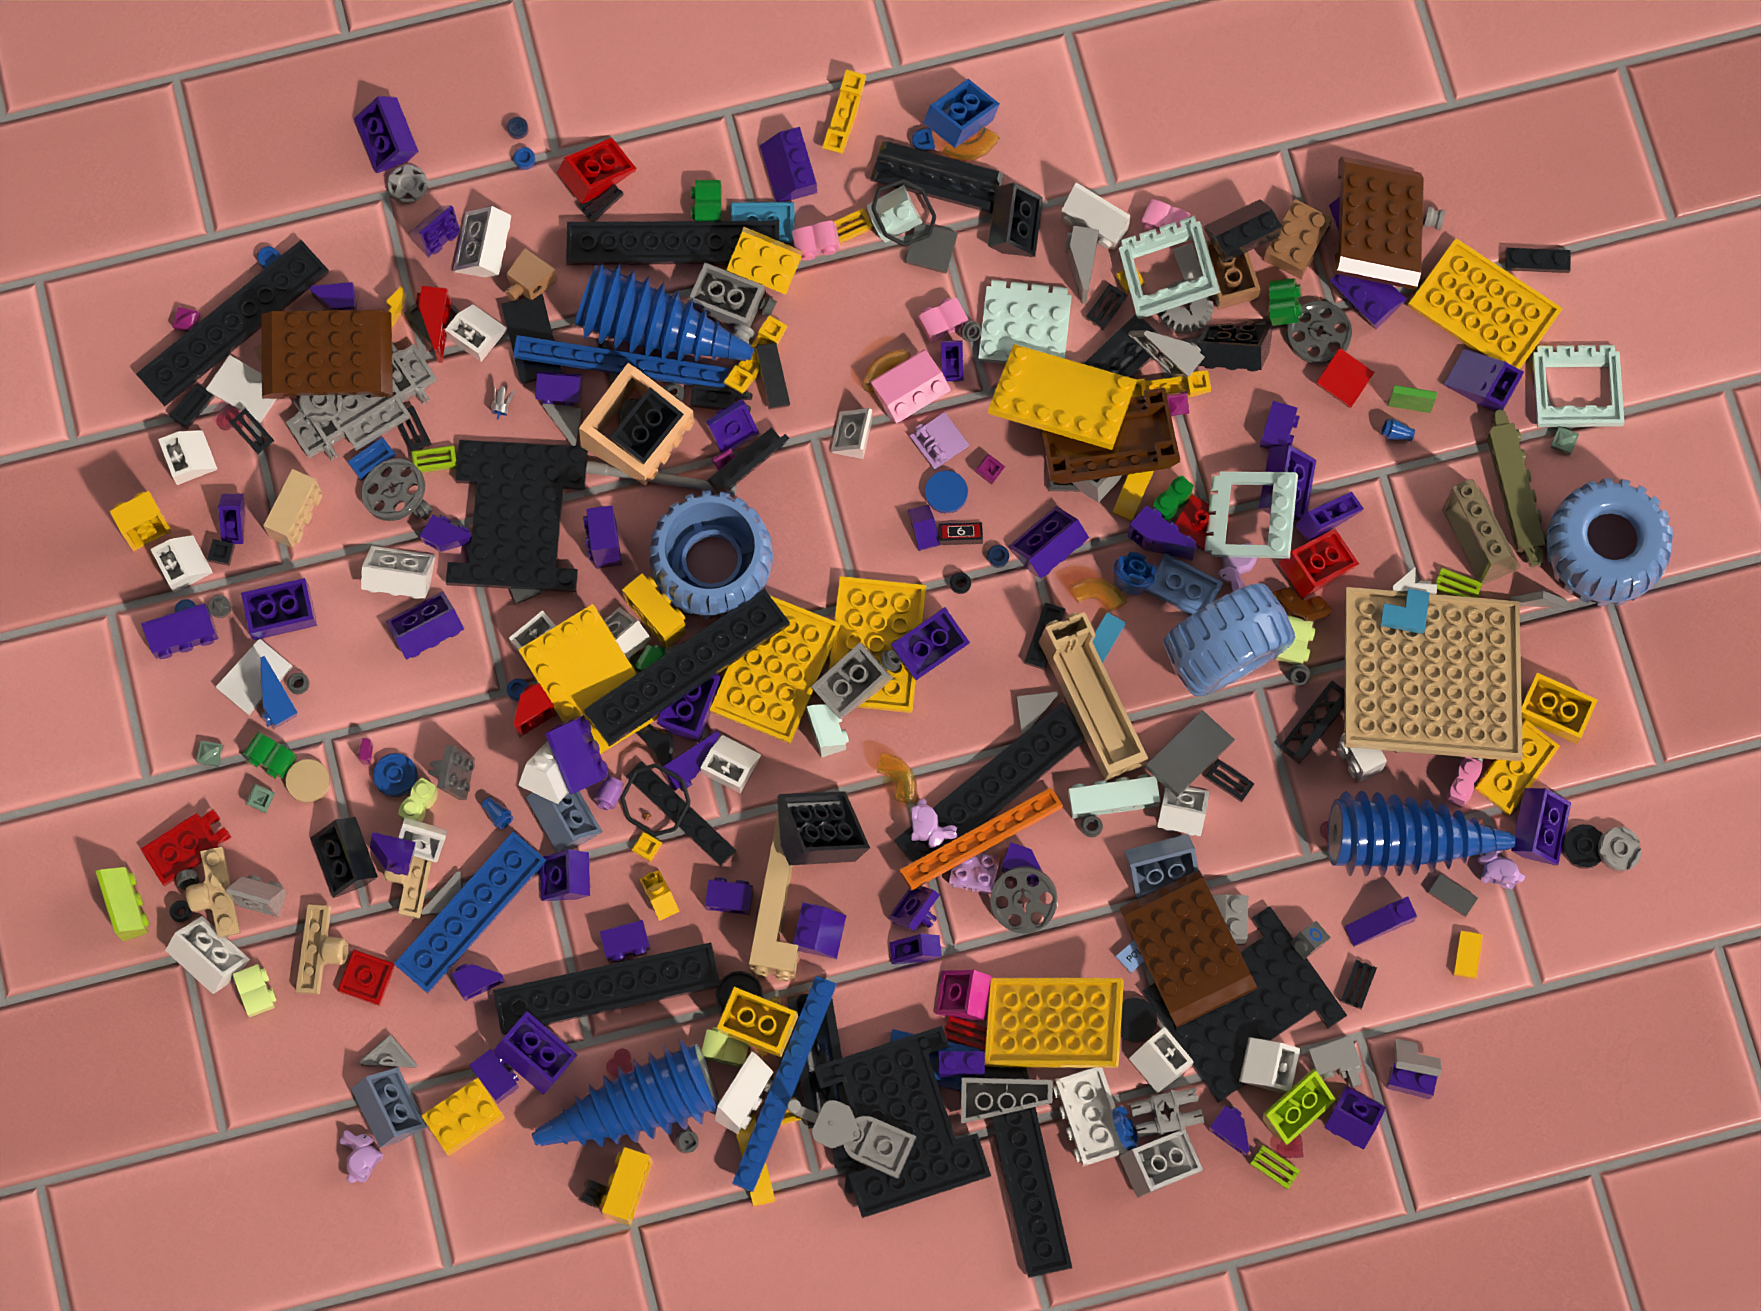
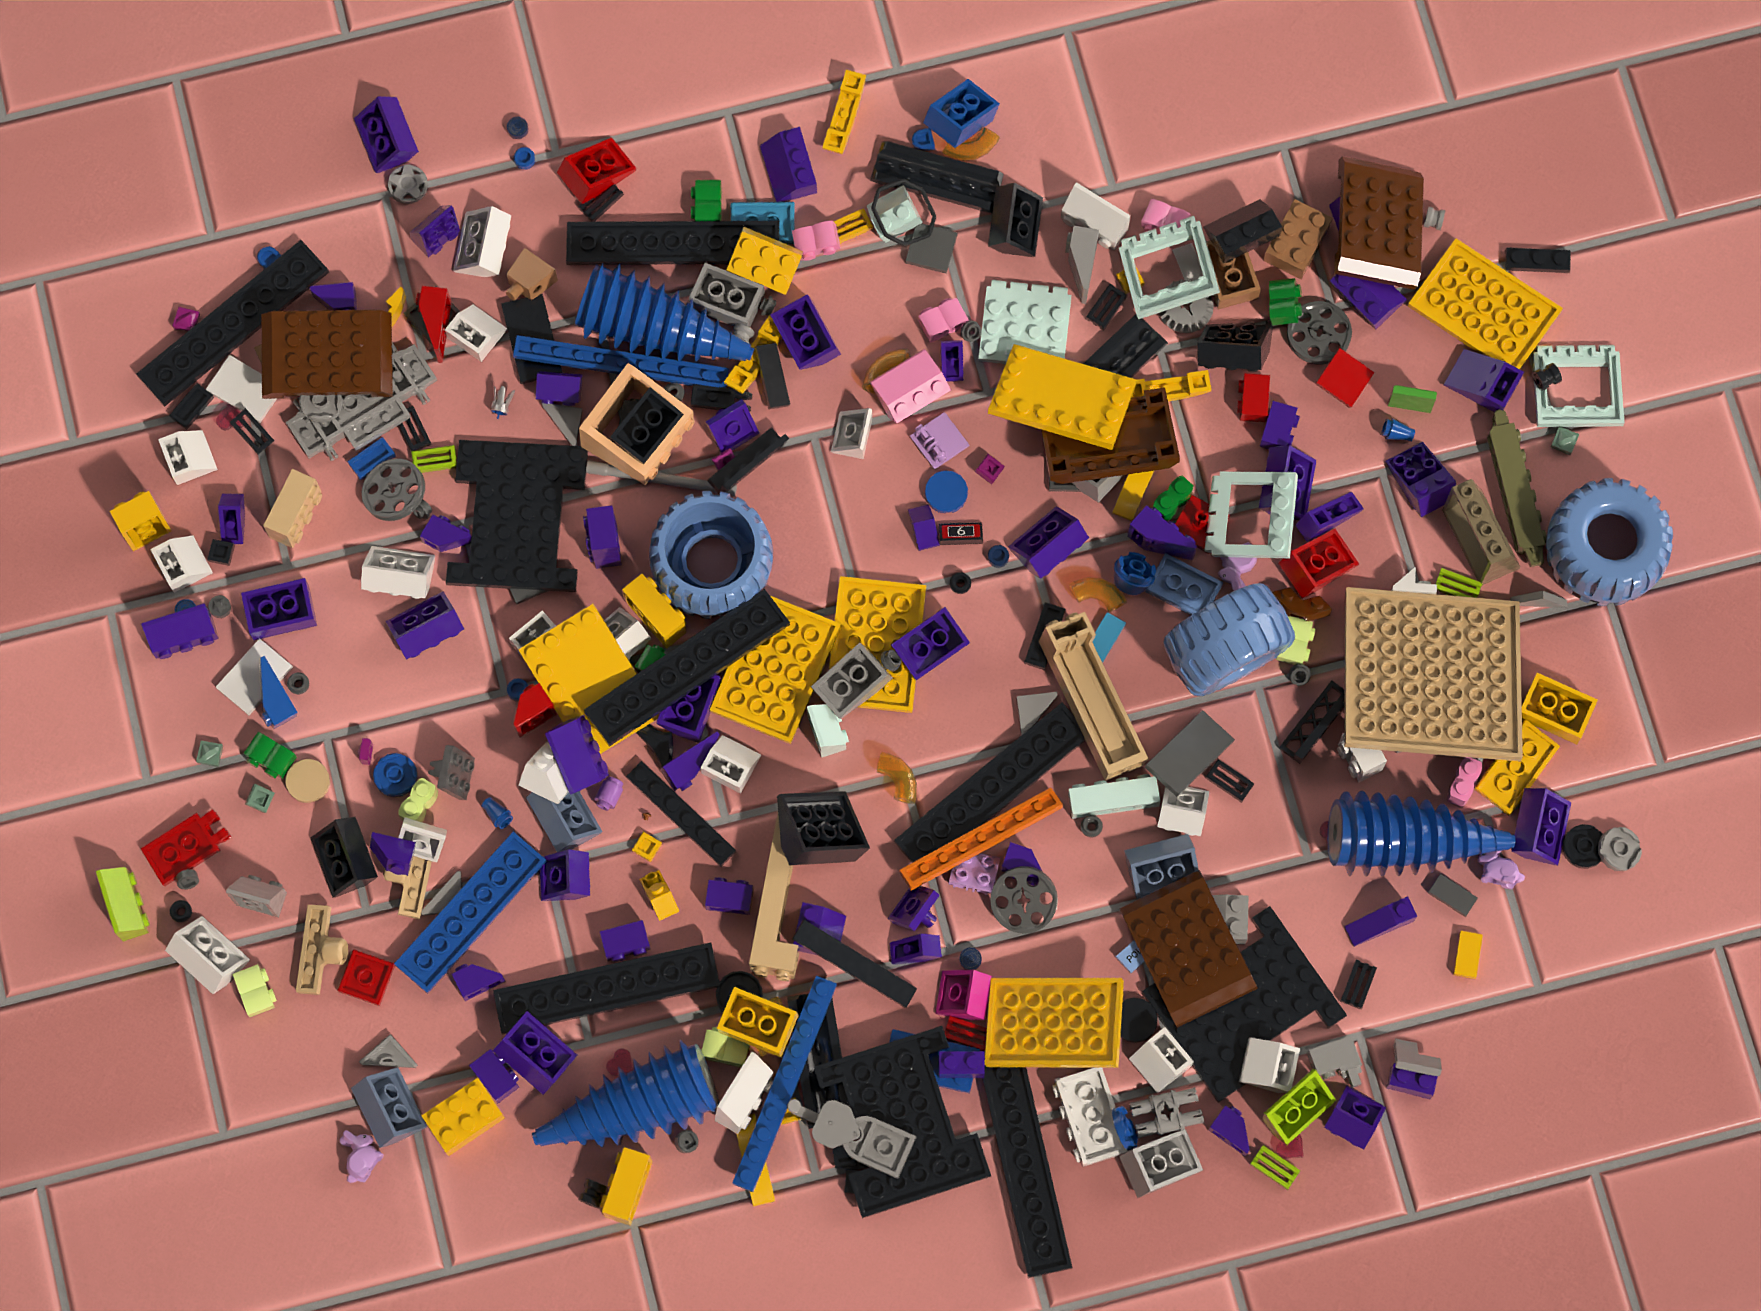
(213, 895): tan plate -> none
(681, 780): black piece -> none
(805, 333): none -> dark purple slope
(854, 963): none -> black tile
(926, 826): lavender animal -> none
(970, 959): none -> dark blue tile
(994, 1097): light grey wedge -> none
(1174, 355): light grey slope -> none
(1178, 403): magenta tile -> none
(1254, 397): none -> red brick
(1310, 940): dark grey brick -> none
(1410, 617): dark azure tile -> none
(1421, 478): none -> dark purple slope
(1547, 376): none -> black wheel

